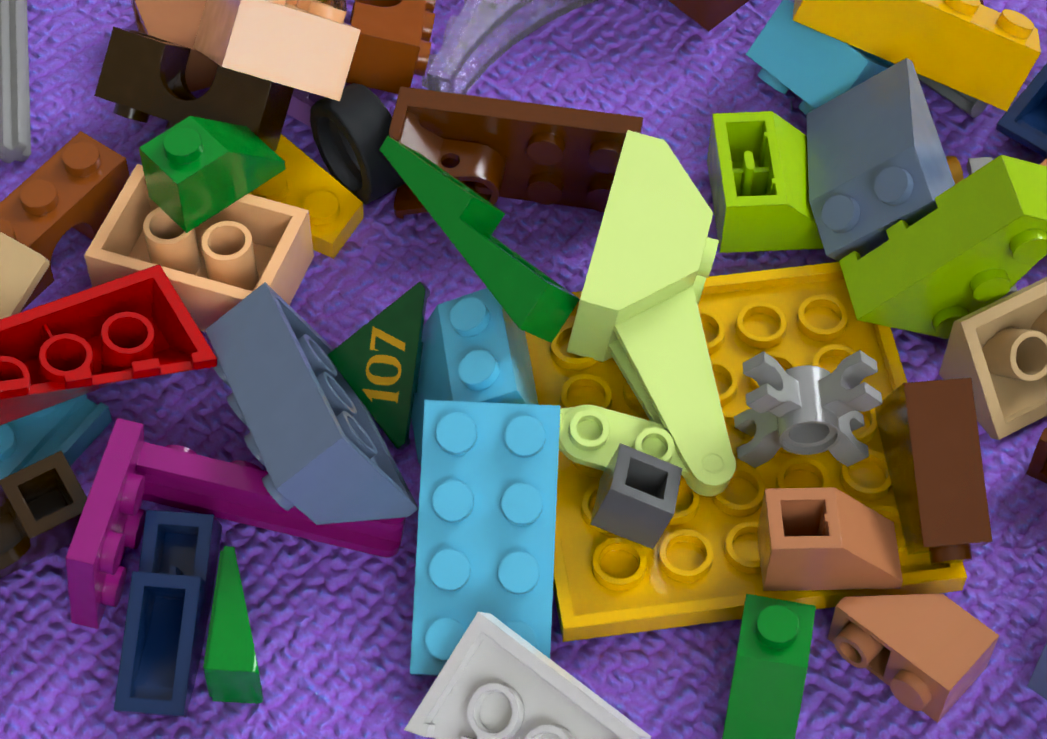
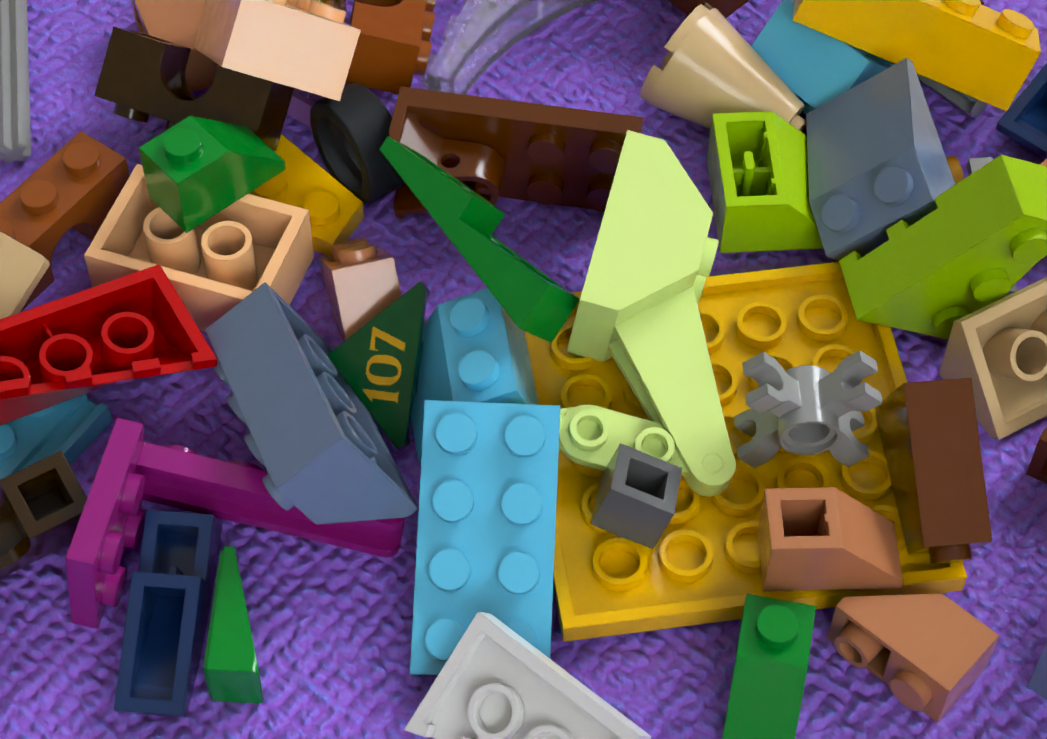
(359, 283): none -> nougat slope
(716, 72): none -> tan cone

